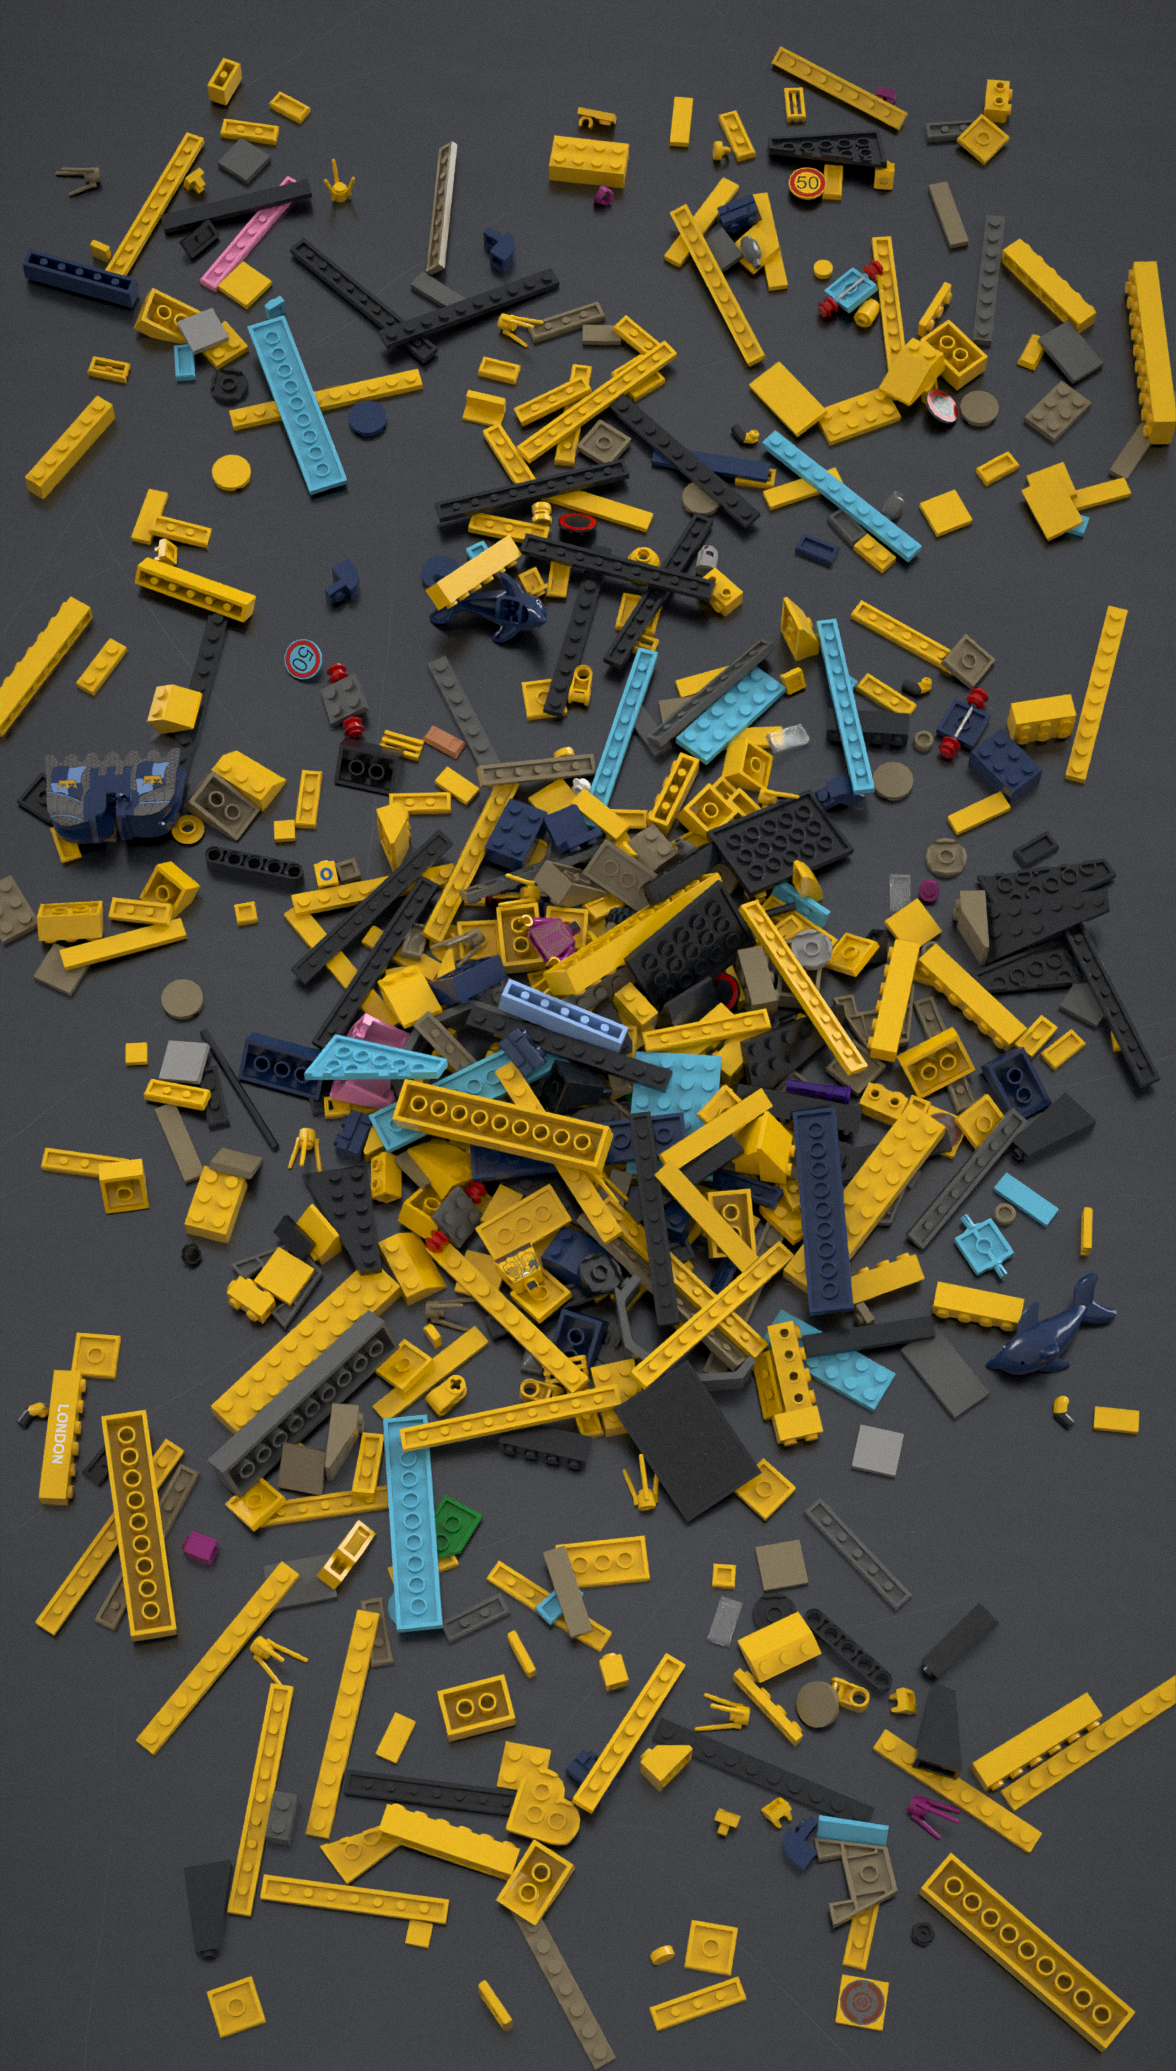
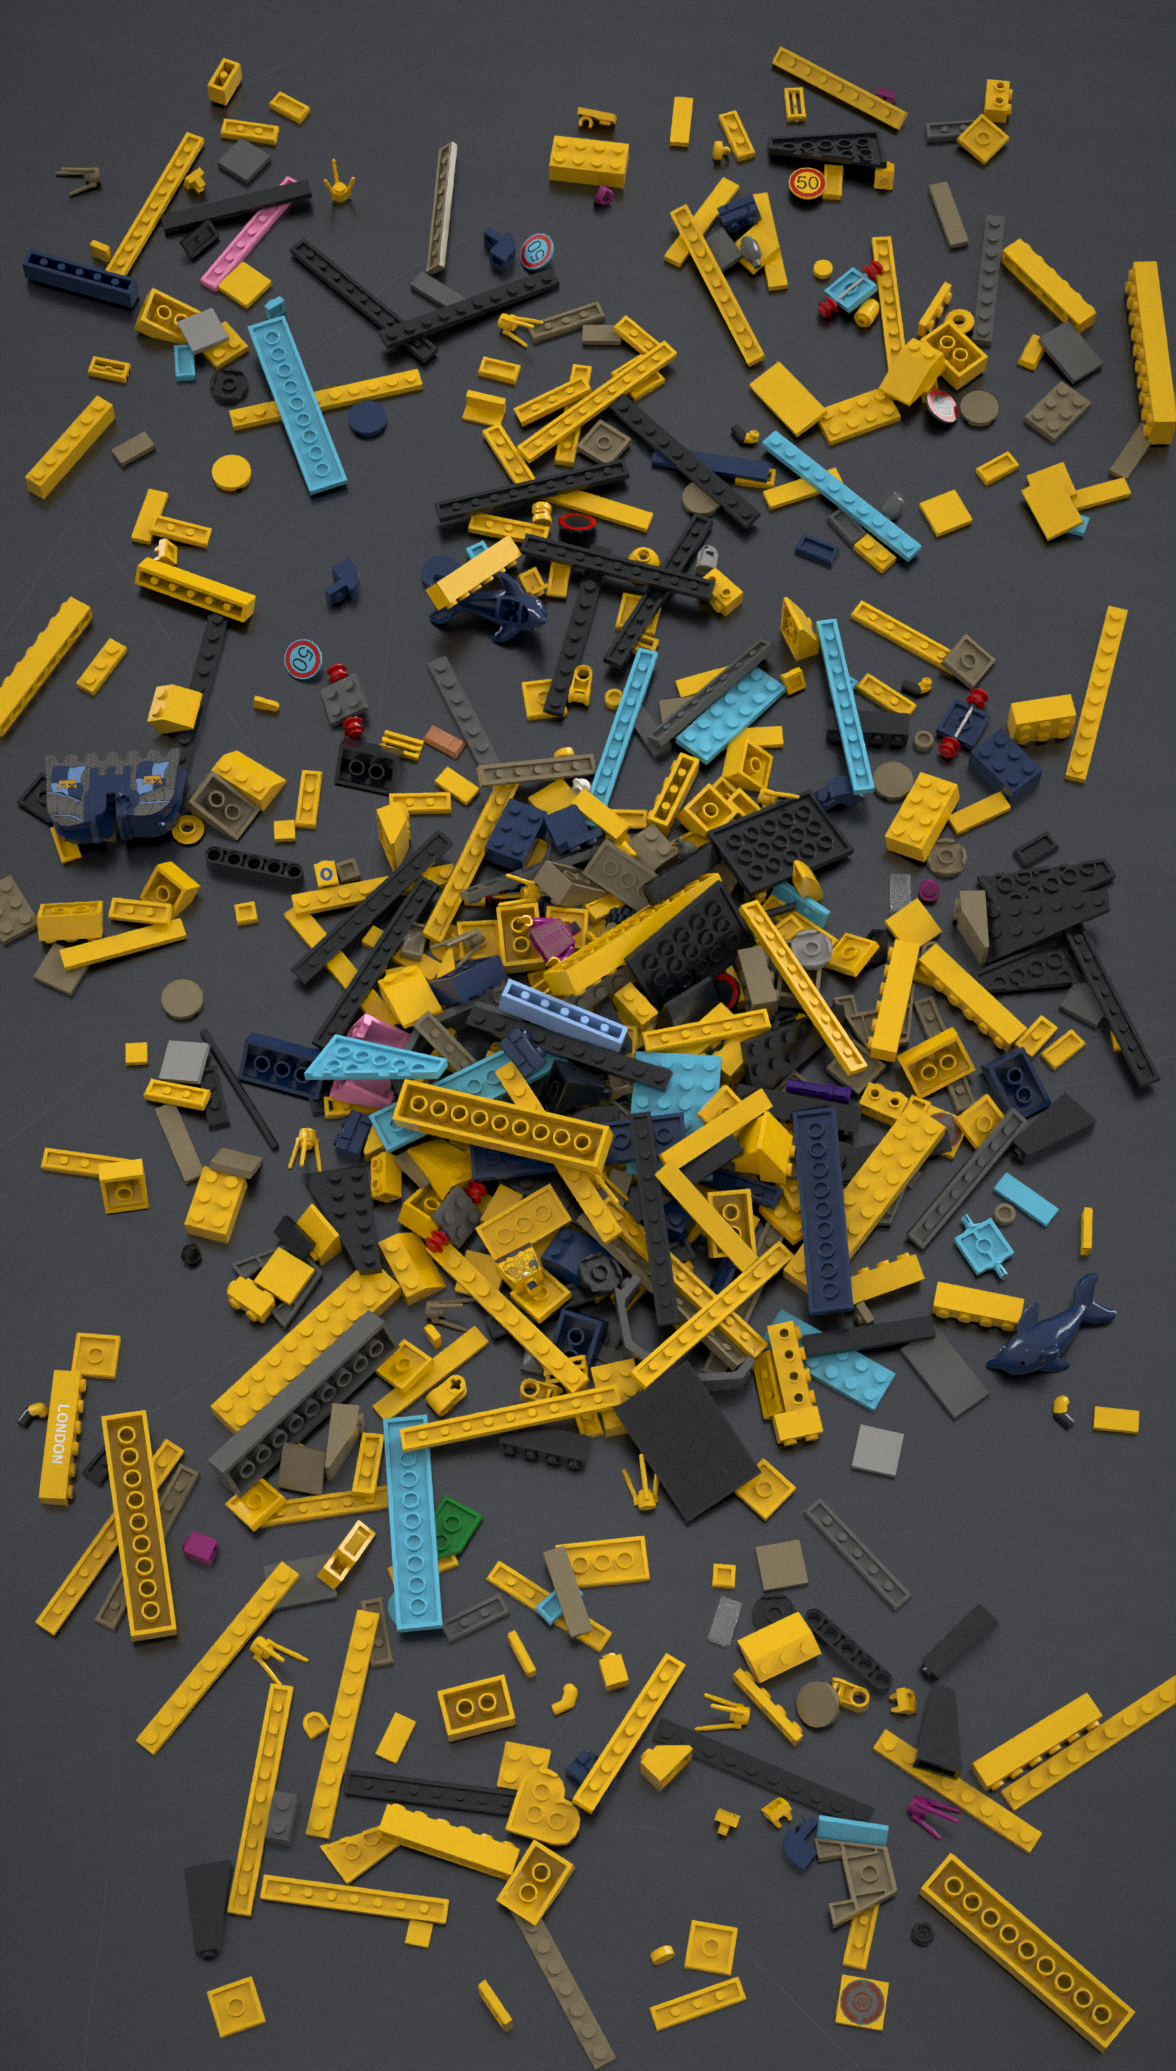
(133, 449): none -> dark tan tile
(261, 703): none -> yellow piece
(315, 1724): none -> yellow tile
(536, 251): none -> piece
(568, 1700): none -> yellow arm
(613, 698): none -> yellow tile
(787, 738): clear tile -> none
(922, 817): none -> yellow brick
(961, 315): none -> yellow piece

